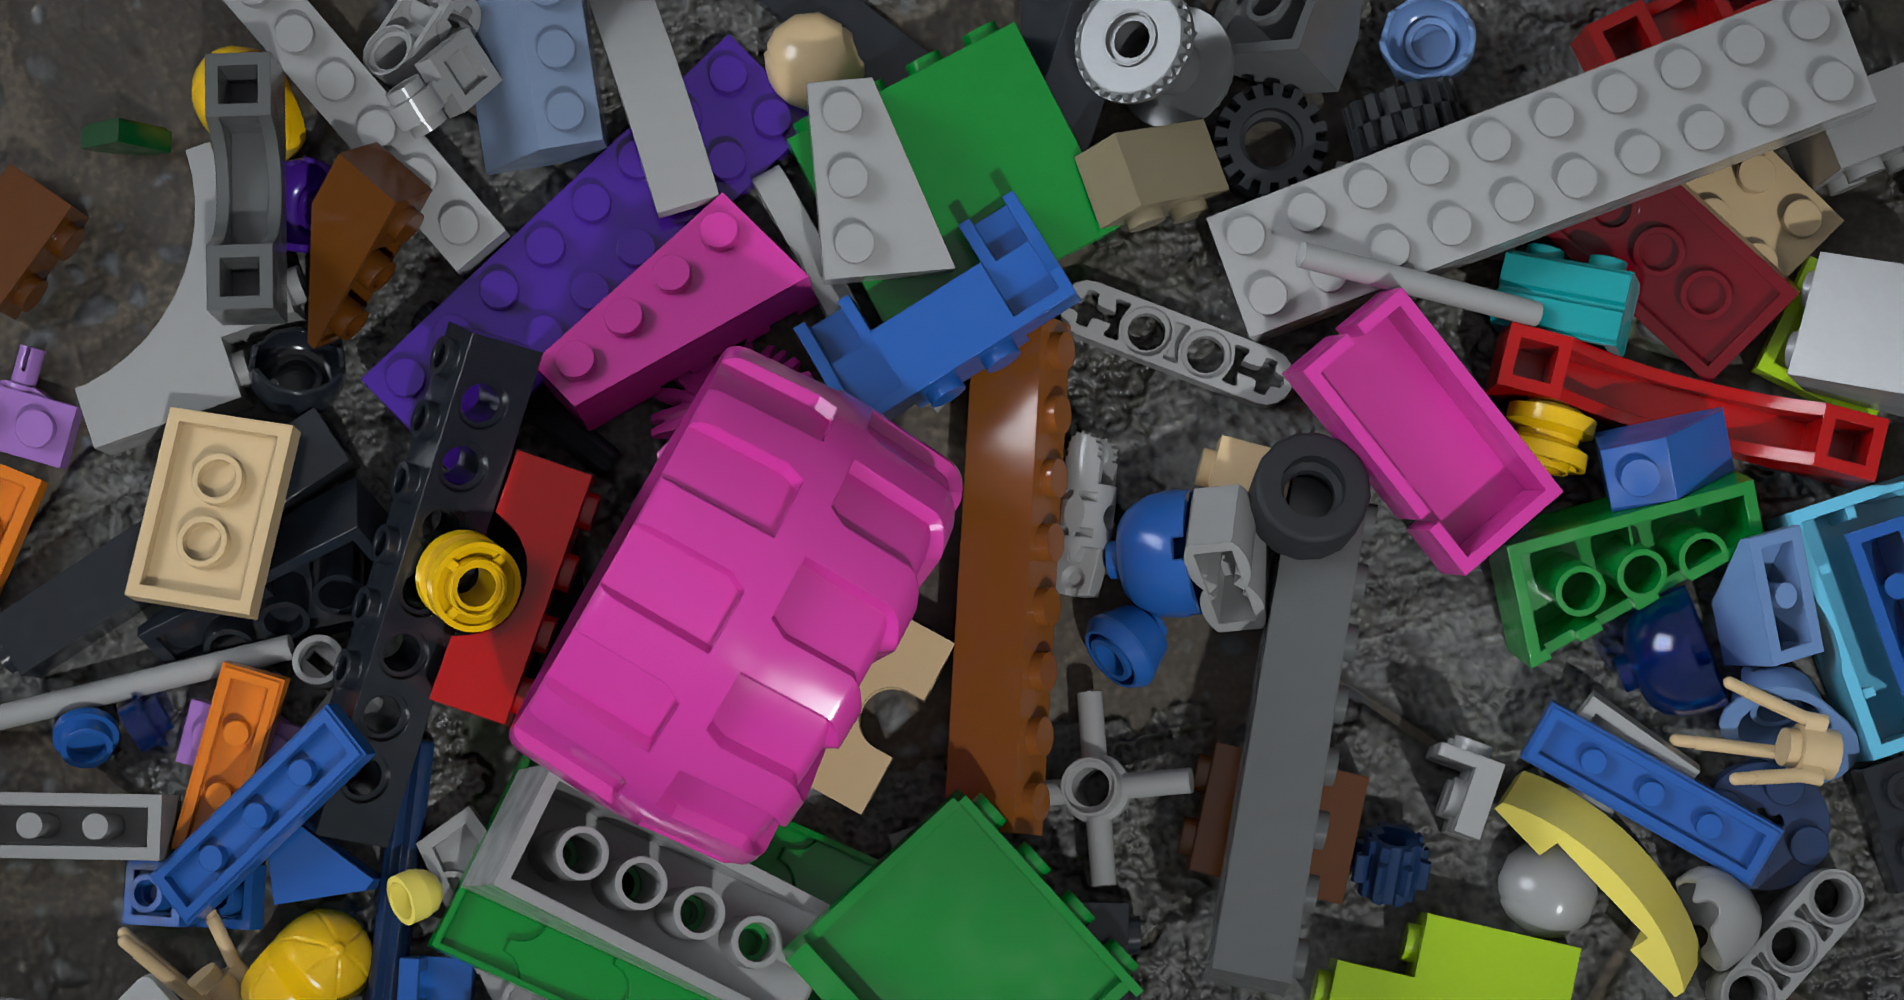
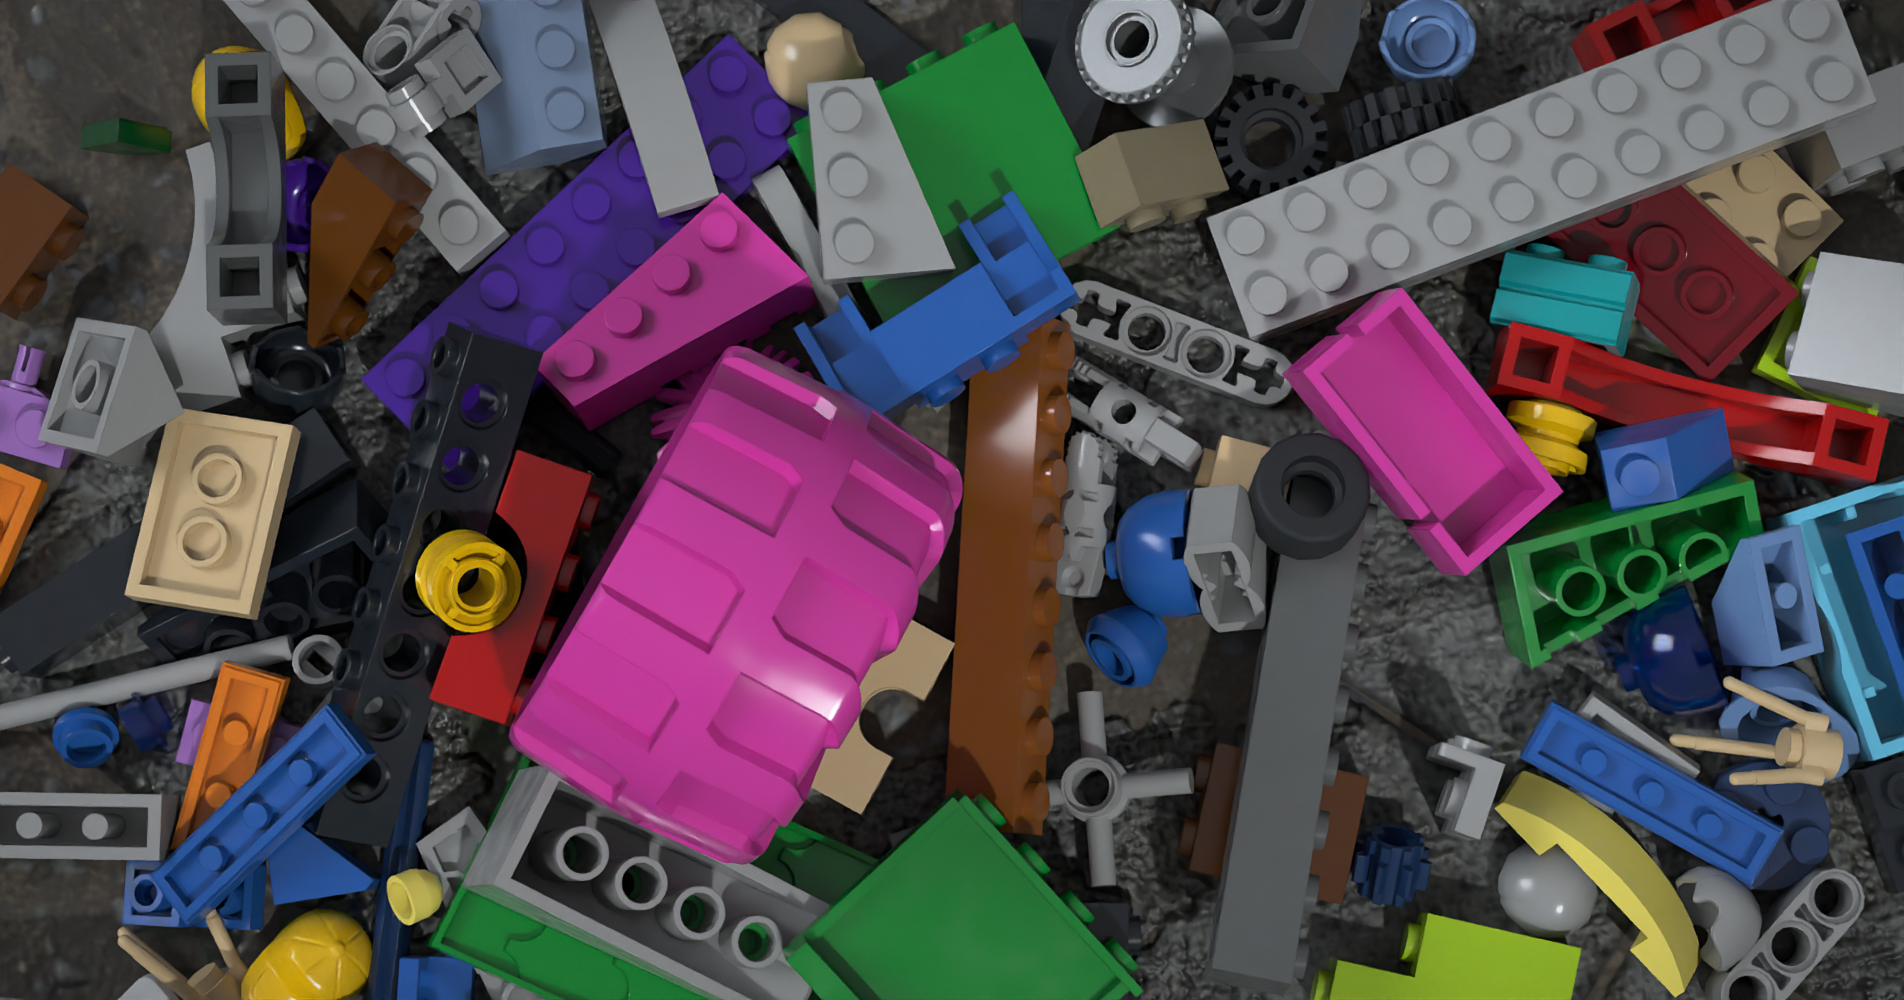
(109, 393): none -> light grey slope
(1147, 435): none -> light grey hinge
(1419, 284): light grey bar -> none

